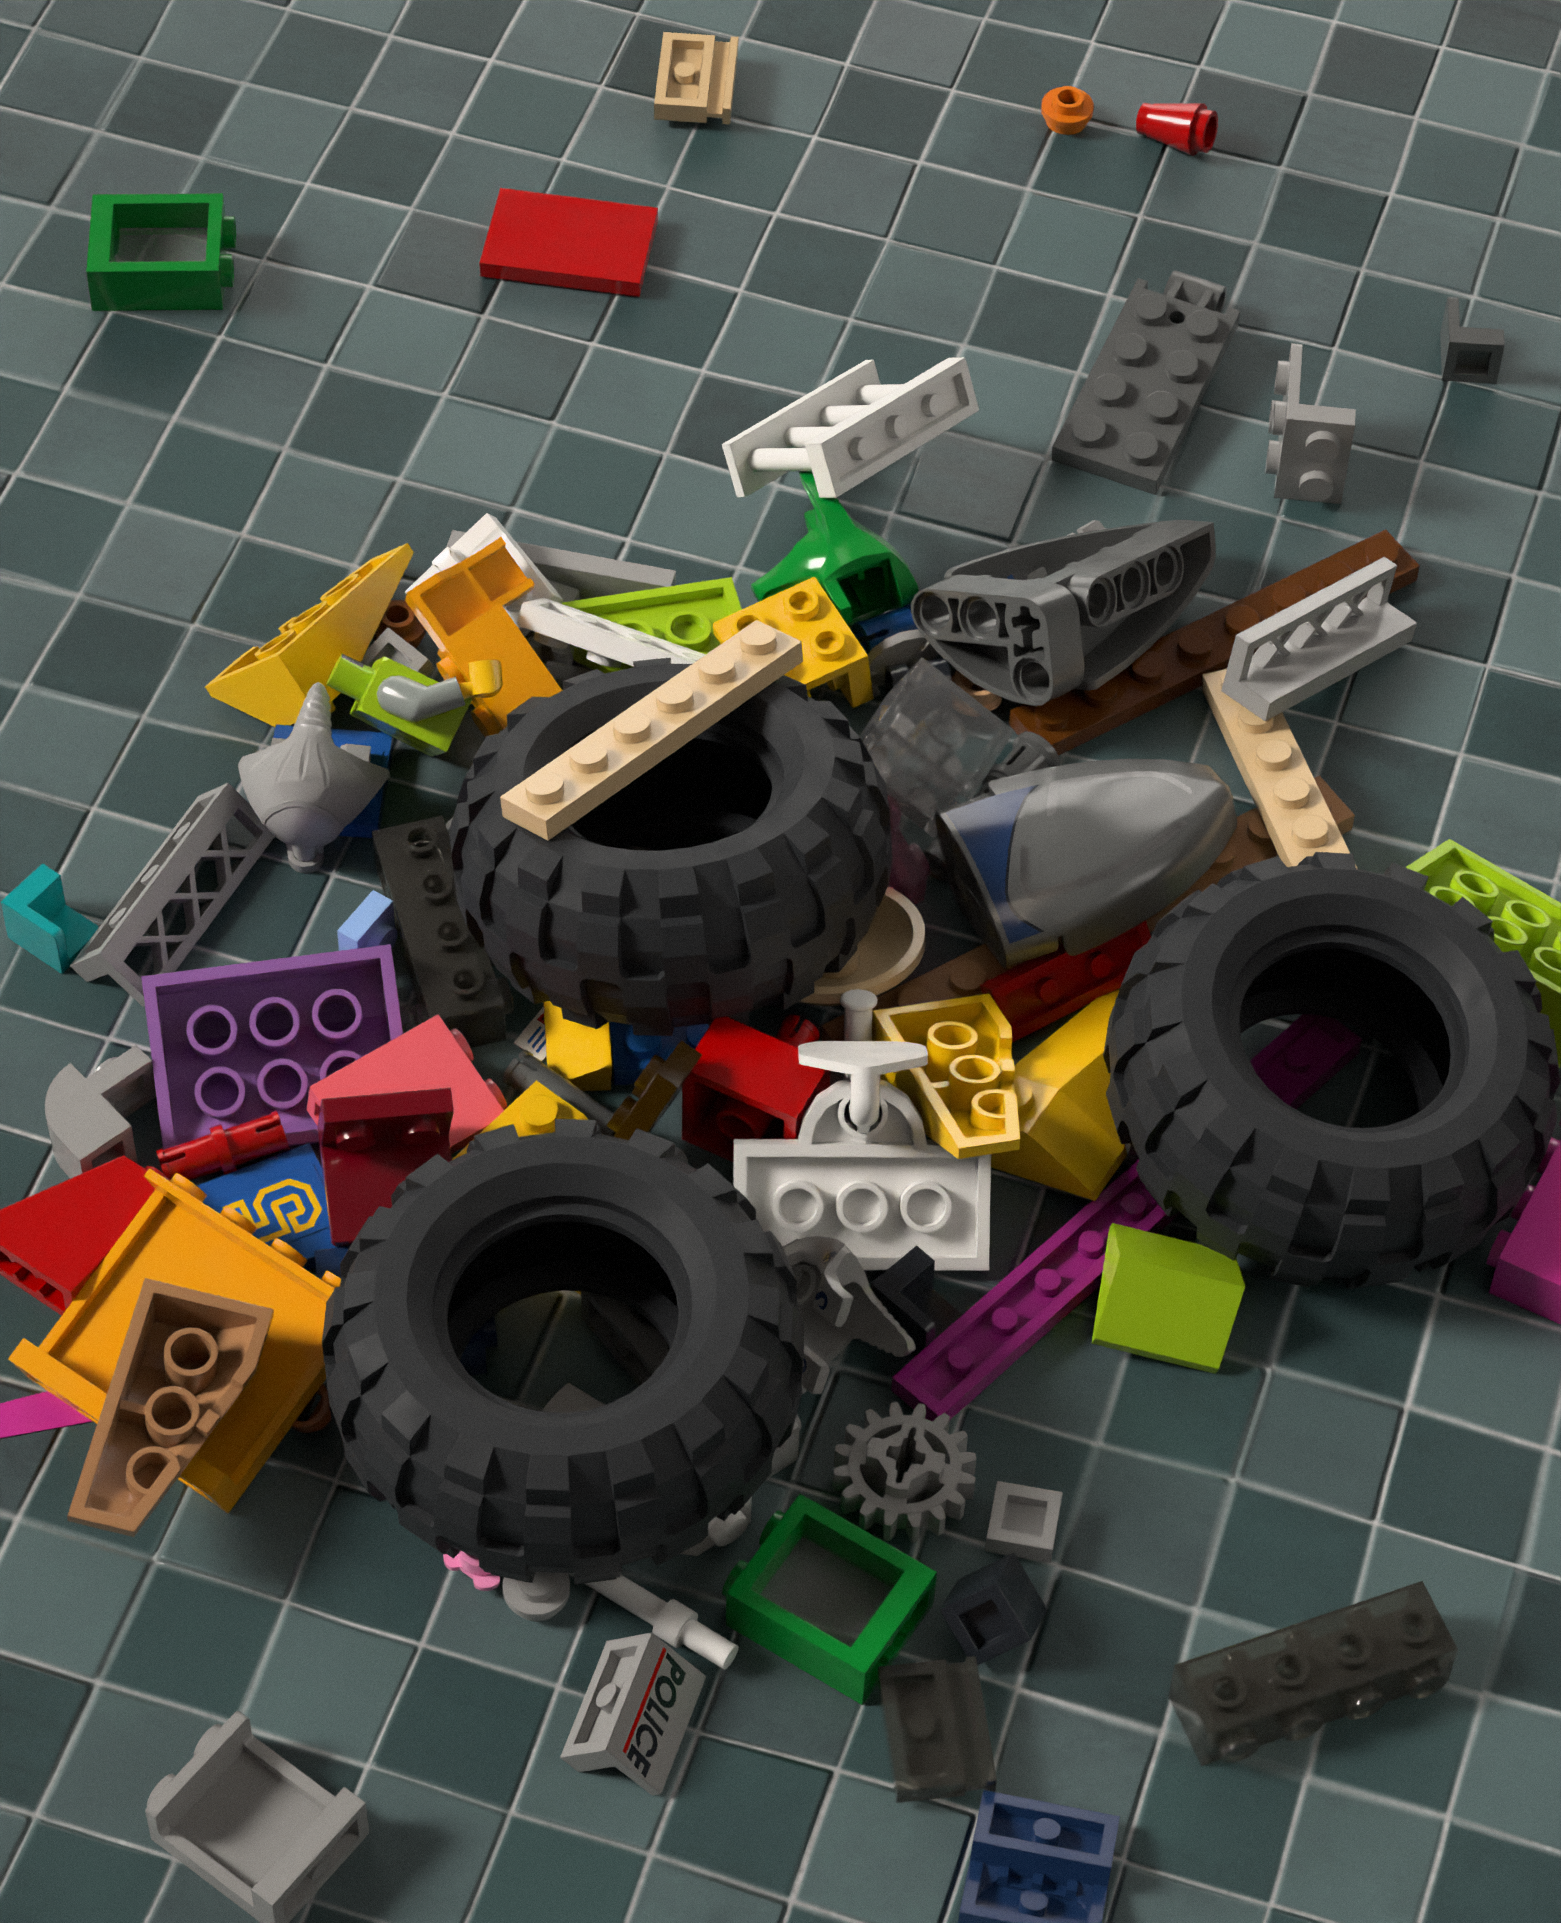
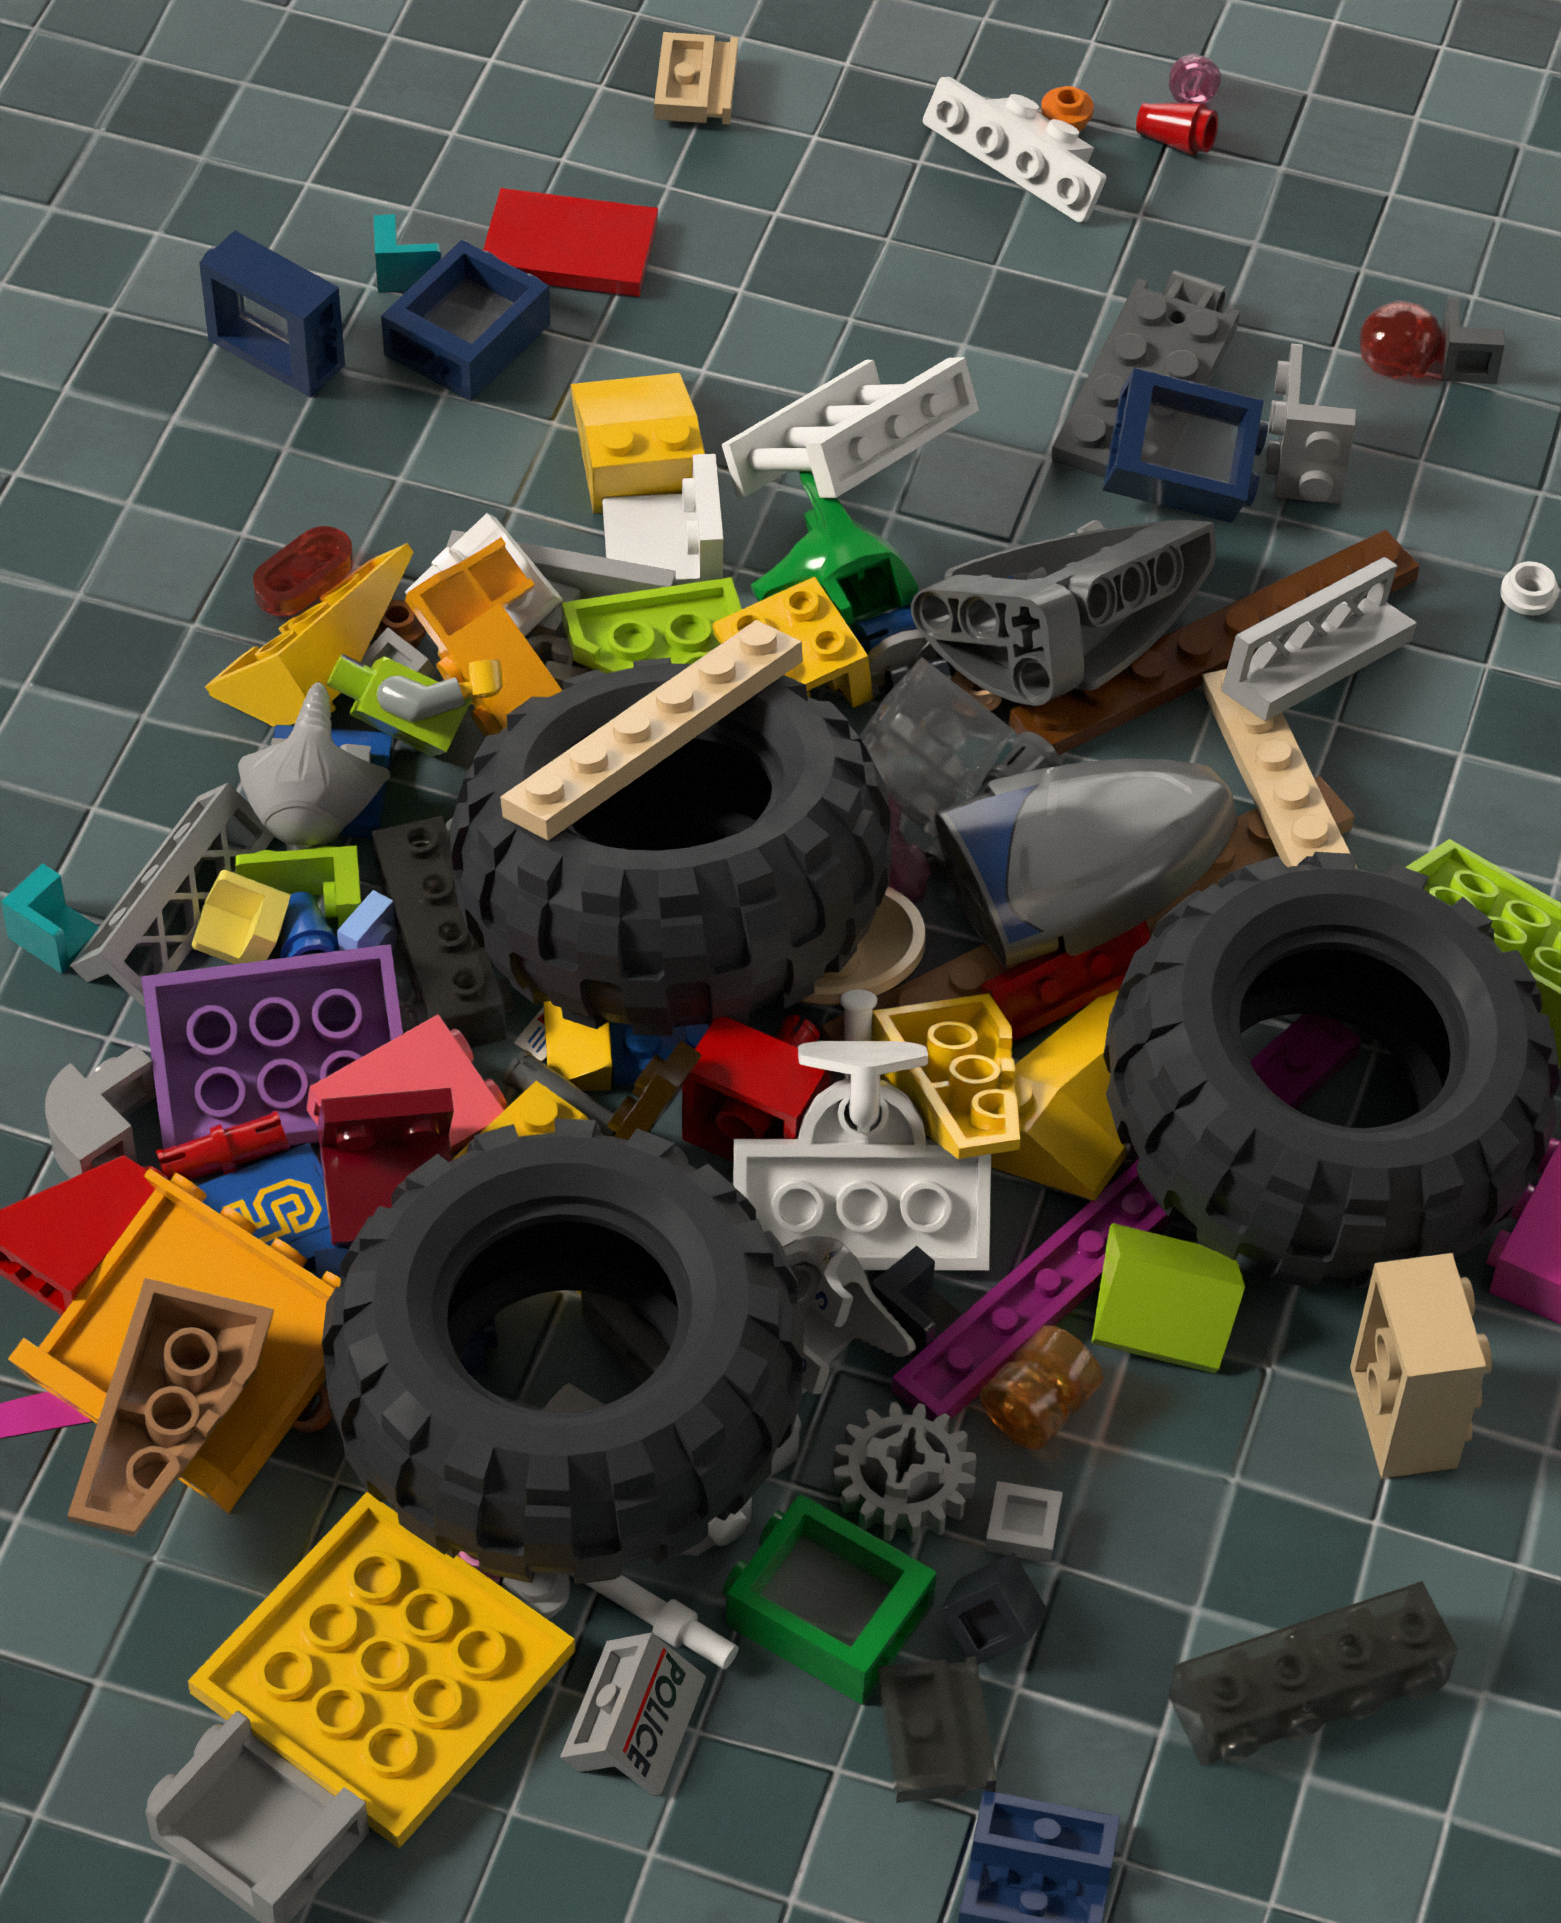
(159, 252): green window -> none
(240, 919): none -> light yellow panel
(272, 313): none -> dark blue window
(295, 573): none -> clear red plate
(305, 928): none -> blue cone
(317, 871): none -> lime bracket
(383, 1667): none -> yellow plate
(399, 265): none -> teal panel
(466, 320): none -> dark blue window
(605, 640): white plate -> none
(636, 435): none -> yellow slope
(671, 529): none -> white bracket
(1019, 144): none -> white bracket
(1040, 1389): none -> clear orange wheel
(1185, 445): none -> dark blue window
(1194, 79): none -> clear pink plate
(1401, 339): none -> clear red hair
(1419, 1364): none -> tan brick
(1530, 589): none -> white plate

